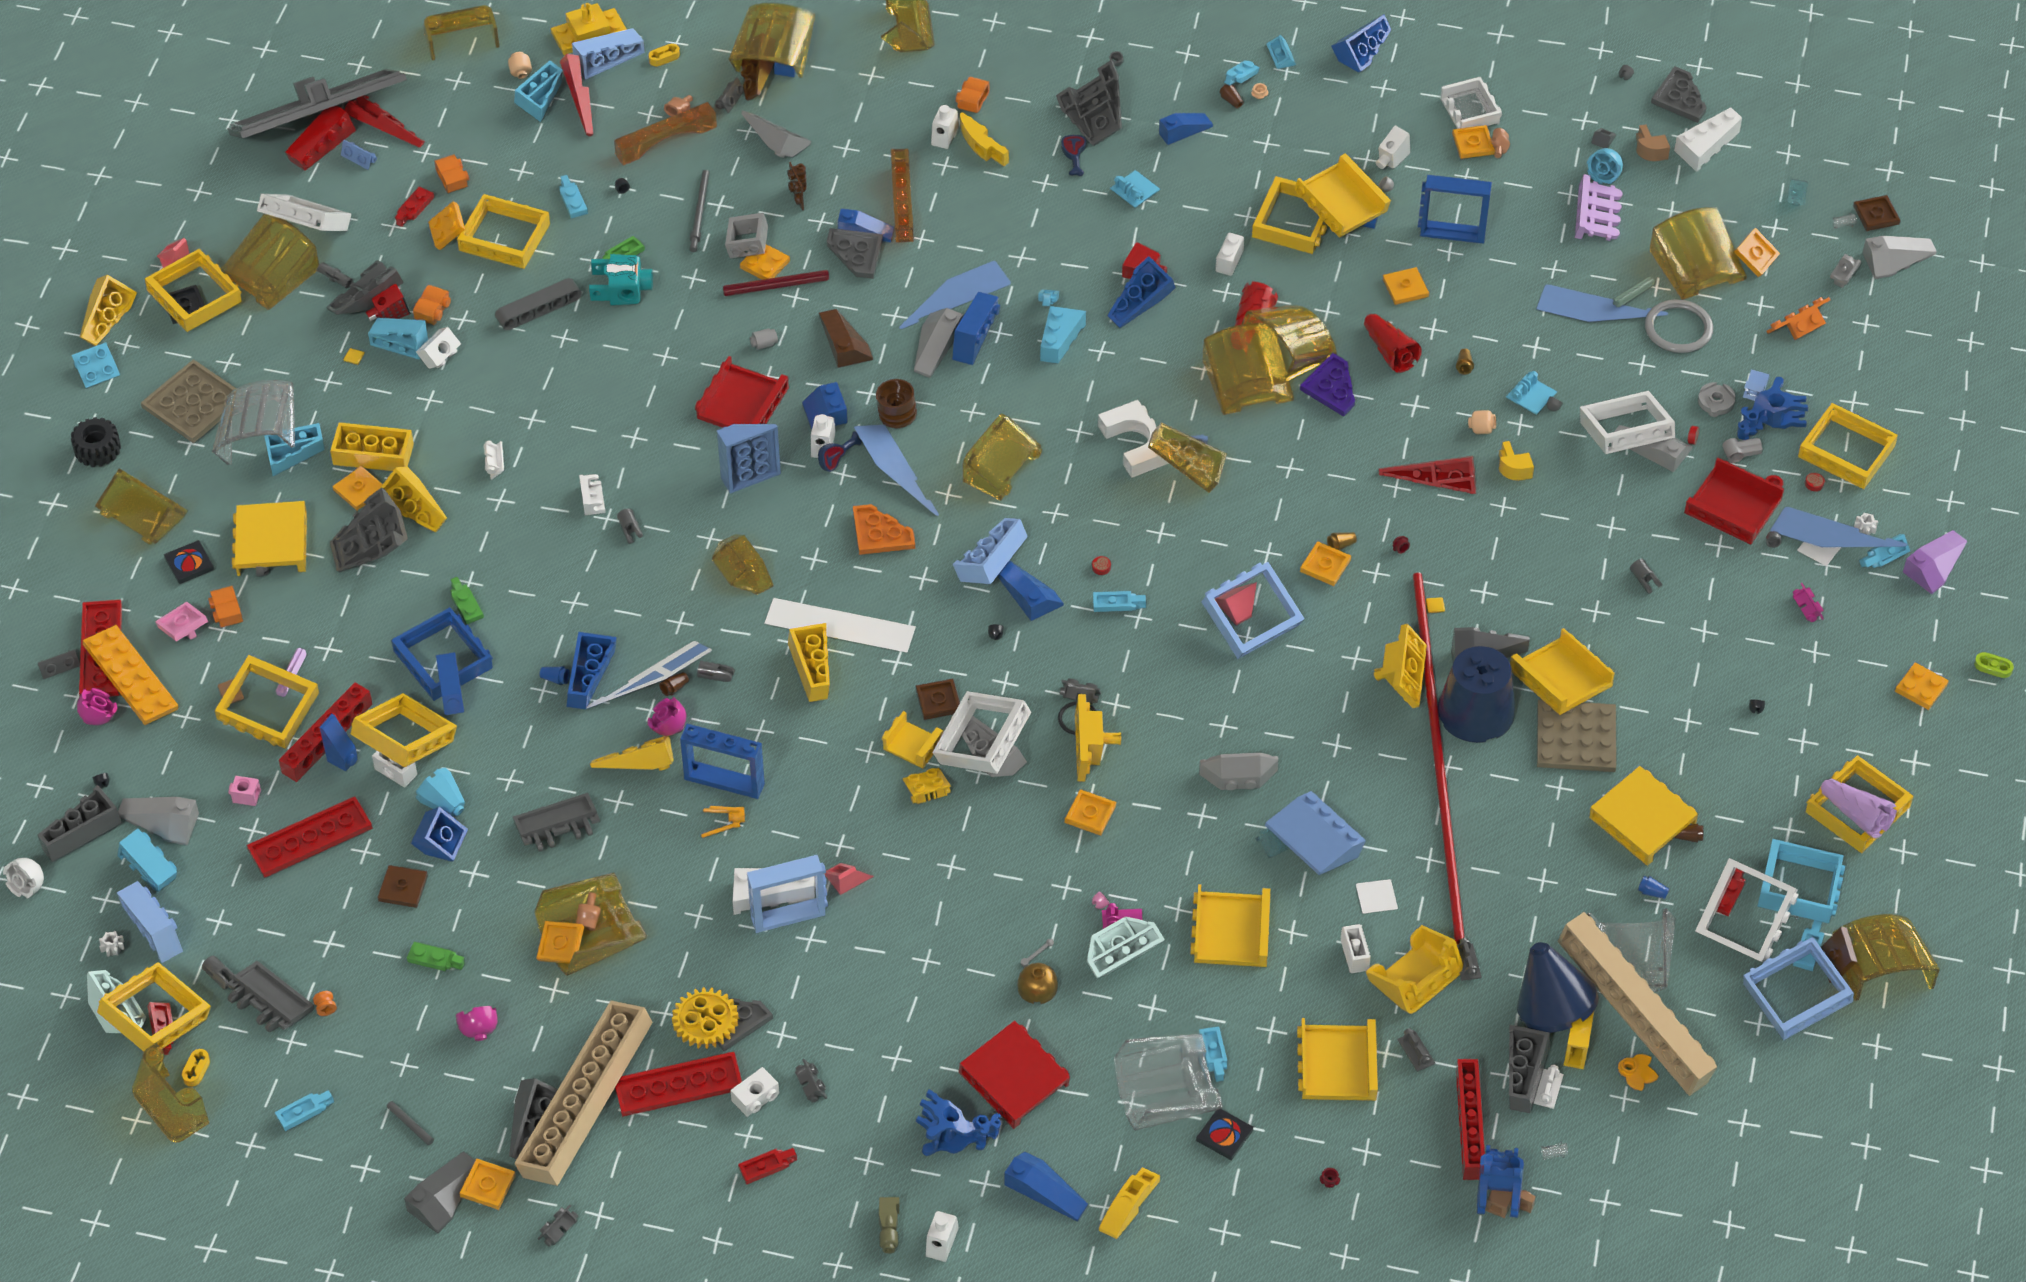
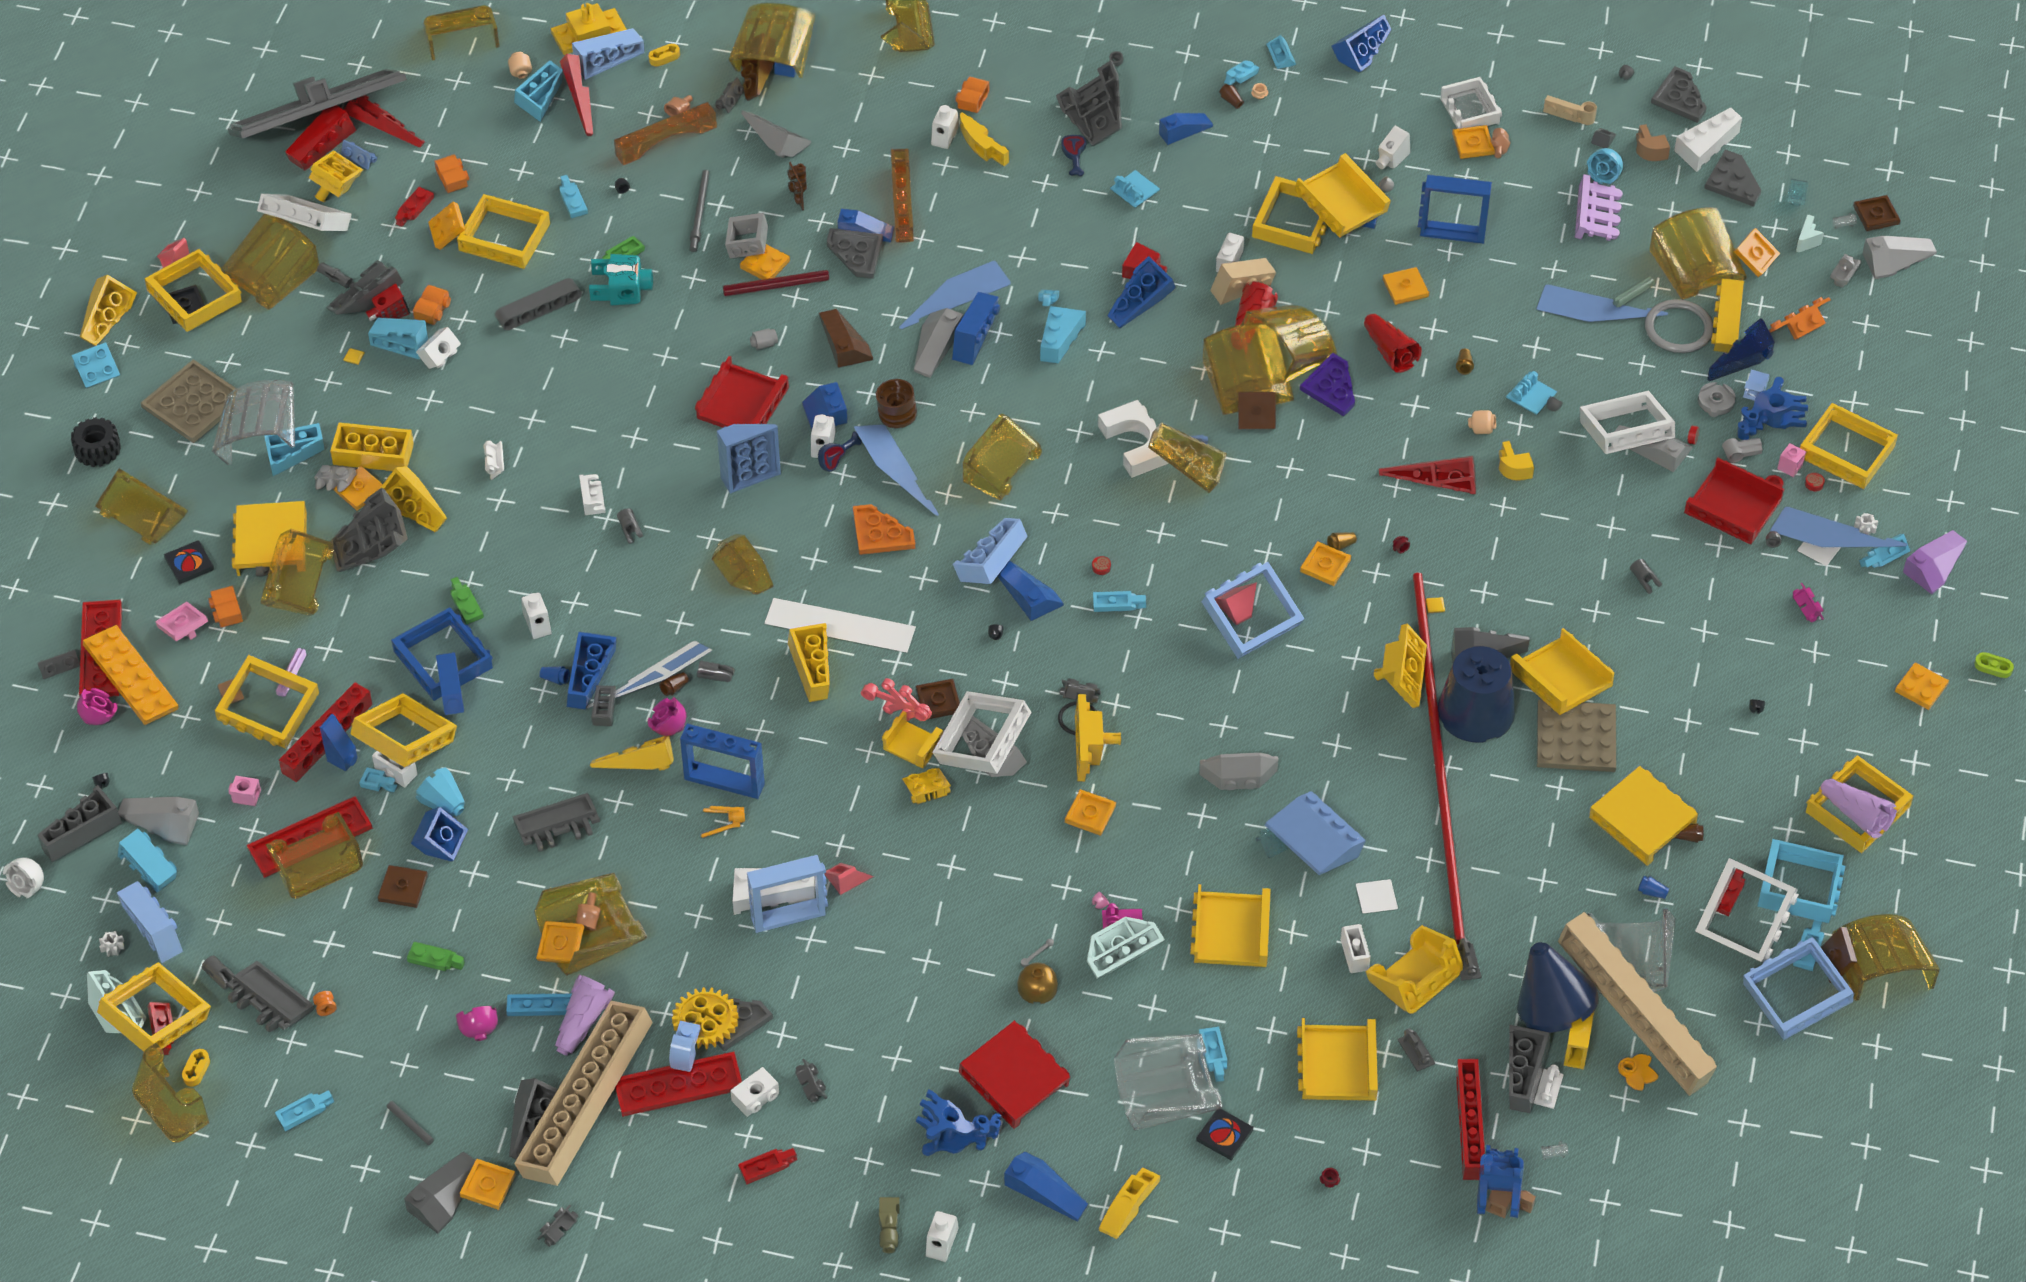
(296, 572): none -> clear yellow windscreen
(317, 858): none -> clear yellow windscreen
(334, 175): none -> yellow brick
(334, 476): none -> light grey plate
(375, 779): none -> medium azure plate
(534, 608): none -> white torso
(537, 1004): none -> dark azure plate
(583, 1010): none -> lavender cone
(603, 717): none -> dark grey slope
(683, 1046): none -> light blue brick
(912, 708): none -> coral plant
(1233, 277): none -> tan wedge
(1256, 410): none -> reddish brown plate
(1582, 114): none -> tan plate
(1728, 314): none -> yellow wedge
(1734, 179): none -> dark grey plate
(1748, 352): none -> clear blue wedge
(1791, 460): none -> bright pink brick
(1809, 236): none -> light aqua slope

